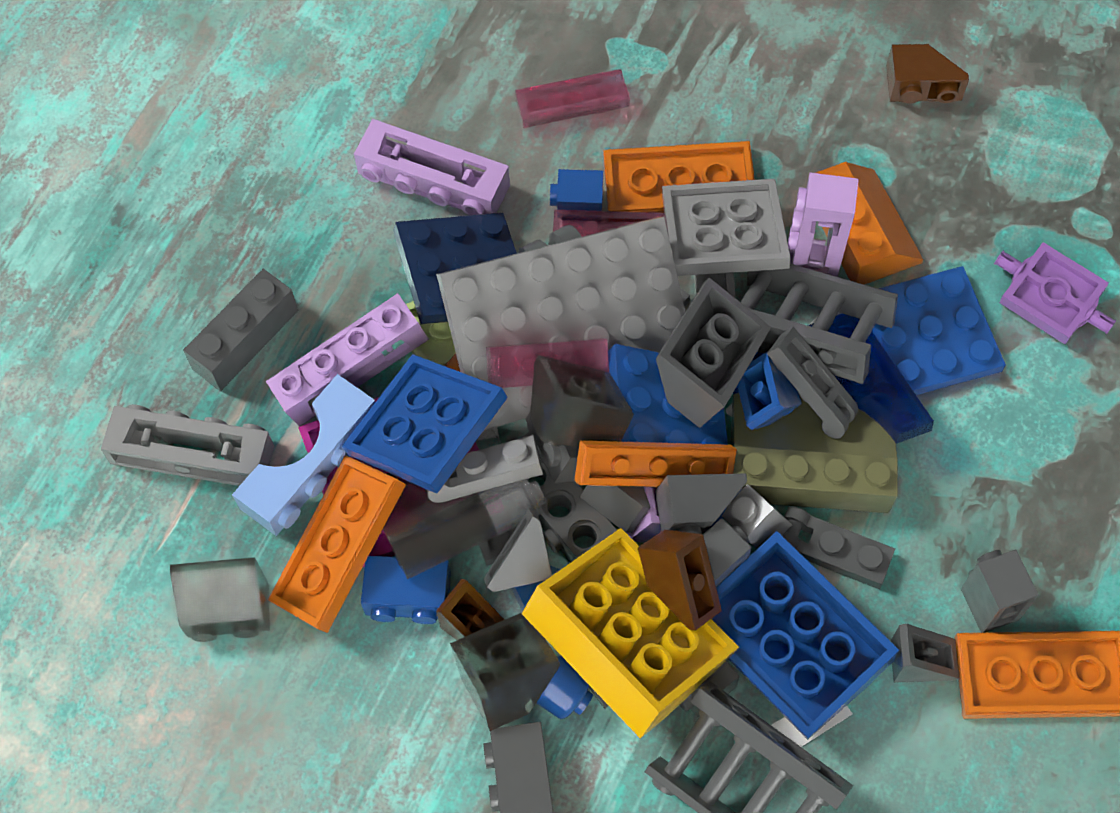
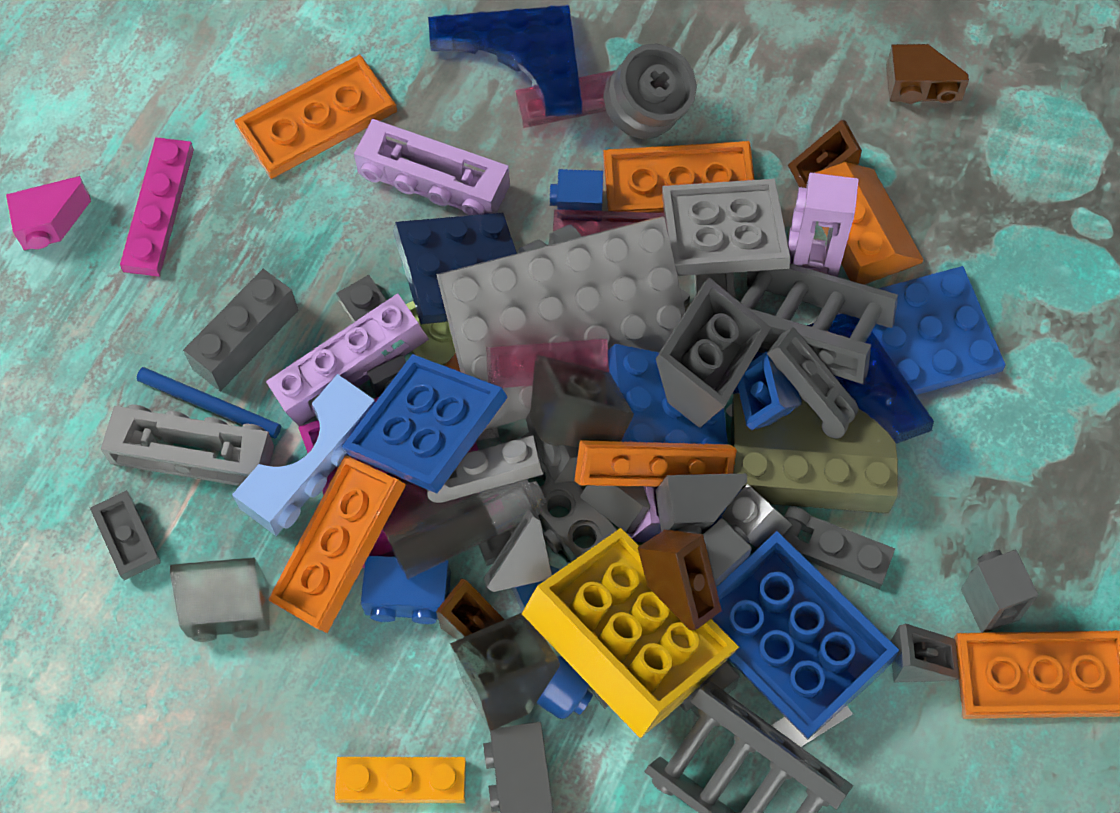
(46, 211): none -> dark pink slope
(125, 535): none -> dark grey plate
(157, 207): none -> dark pink plate
(206, 401): none -> blue bar
(315, 116): none -> orange tile
(360, 298): none -> dark grey plate
(383, 374): none -> dark grey plate
(400, 780): none -> light orange plate
(526, 41): none -> clear blue plate
(650, 91): none -> dark grey wheel
(831, 149): none -> reddish brown slope
(1054, 293): medium lavender plate -> none

